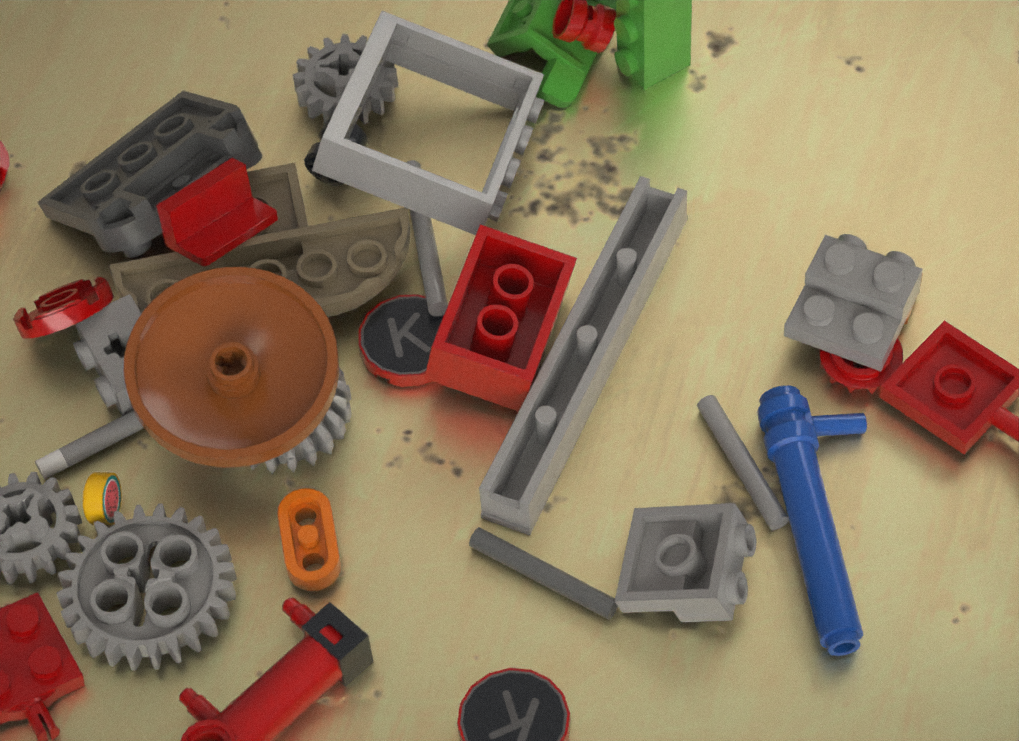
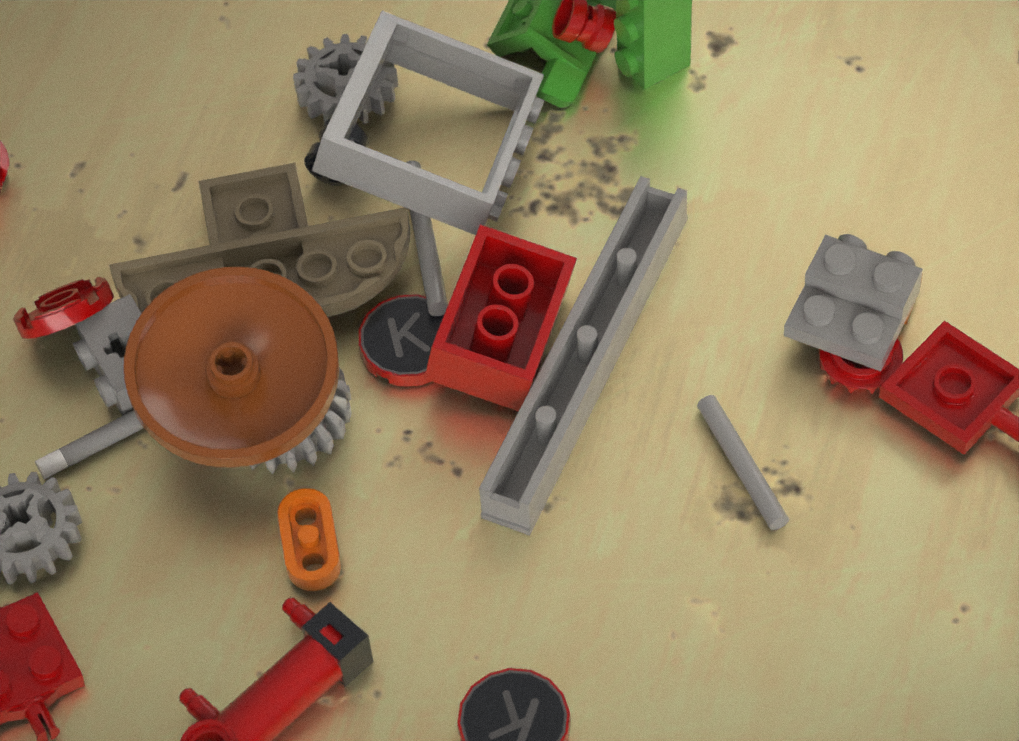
(98, 583): light grey gear -> none
(102, 497): yellow tile -> none
(160, 156): dark grey plate -> none
(214, 214): red panel -> none
(543, 573): dark grey bar -> none
(686, 561): light grey plate -> none
(793, 446): blue cylinder -> none

